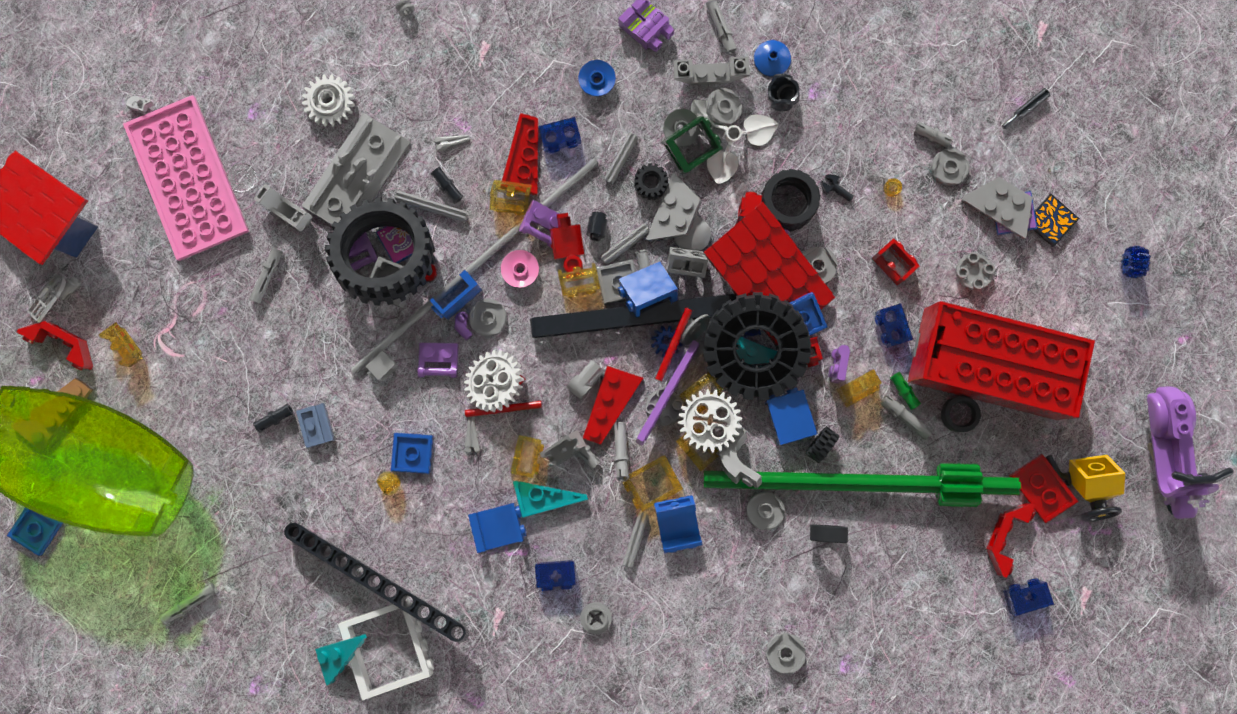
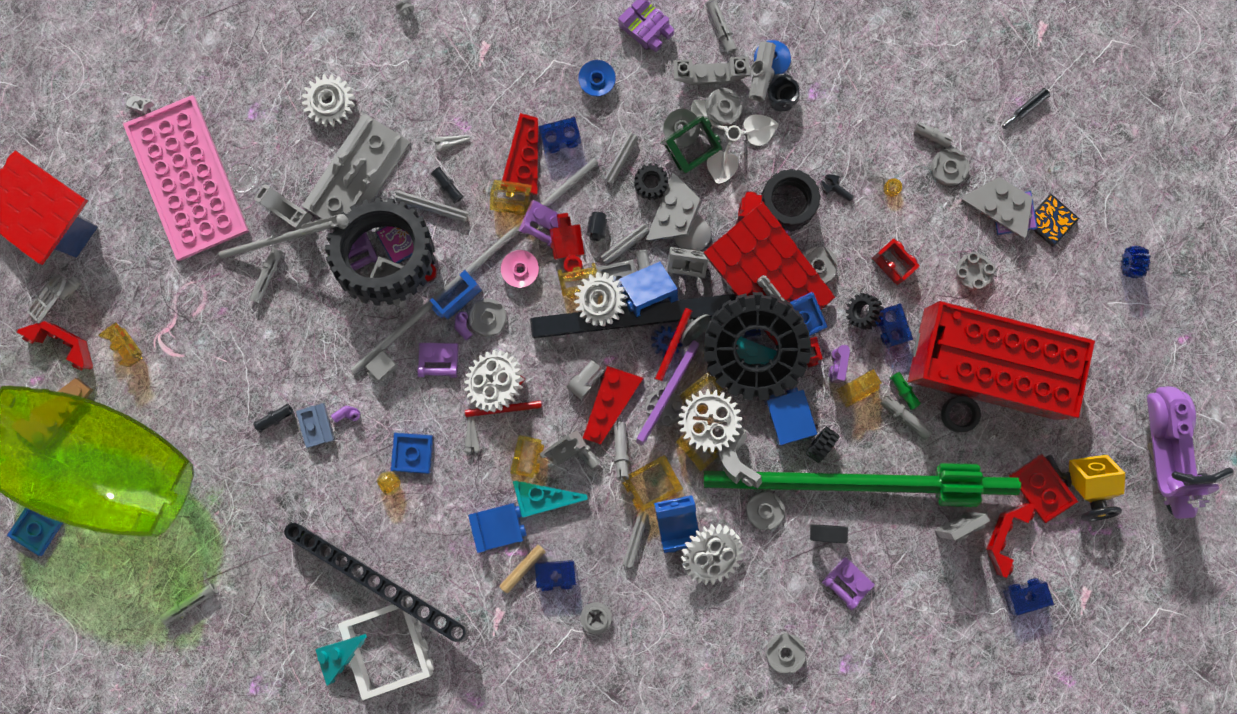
(309, 228): none -> light grey bar
(347, 412): none -> medium lavender arm
(517, 574): none -> tan axle
(589, 295): none -> white gear
(712, 554): none -> white gear
(762, 71): none -> light grey piece
(767, 287): none -> light grey axle
(852, 578): none -> medium lavender plate
(856, 307): none -> black tyre
(961, 526): none -> light grey plate

